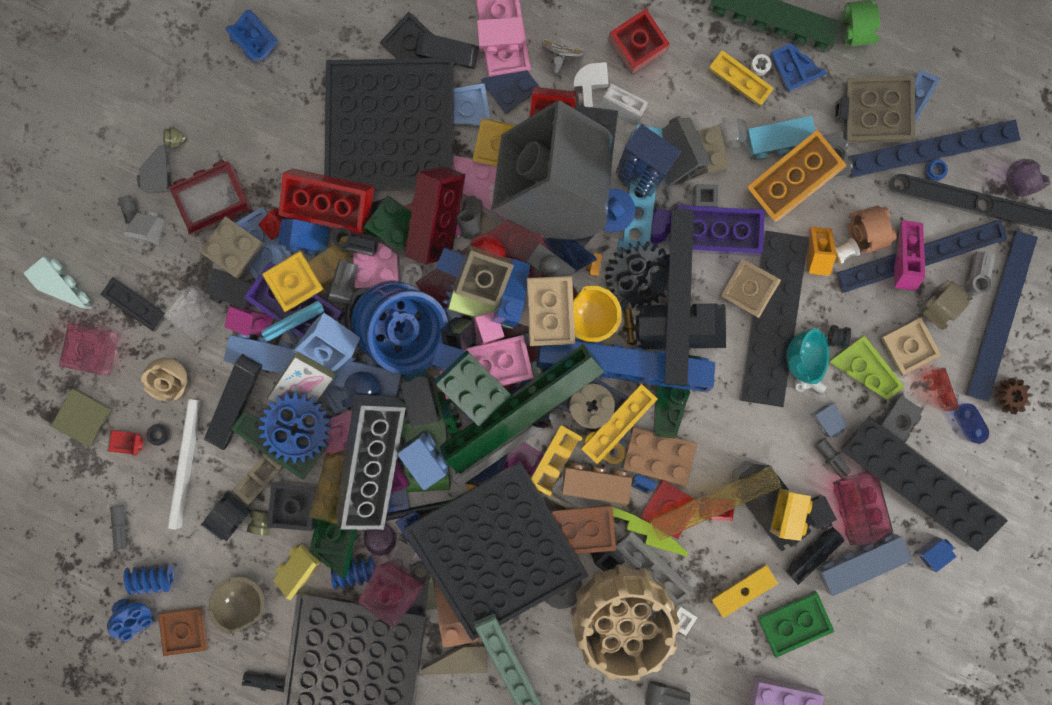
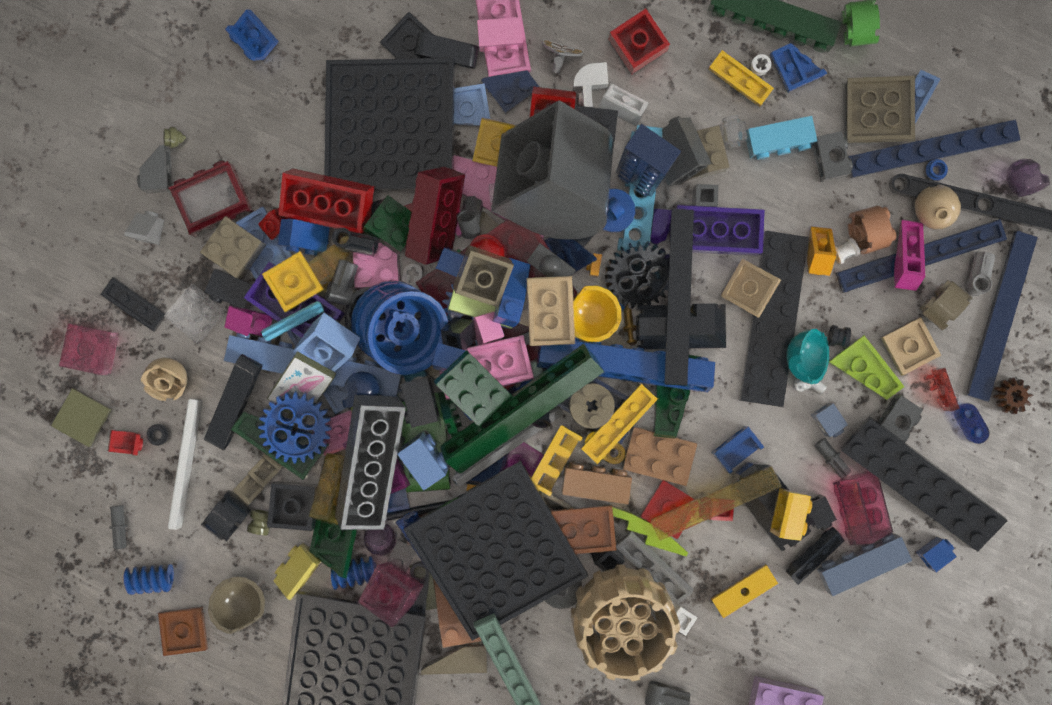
(50, 279): light aqua slope -> none
(127, 208): dark grey pin -> none
(128, 619): blue plate -> none
(263, 681): black pin -> none
(643, 483): blue tile -> none
(737, 448): none -> blue panel
(795, 624): green tile -> none
(796, 176): light orange brick -> none
(841, 110): black tile -> none
(937, 207): none -> tan cylinder

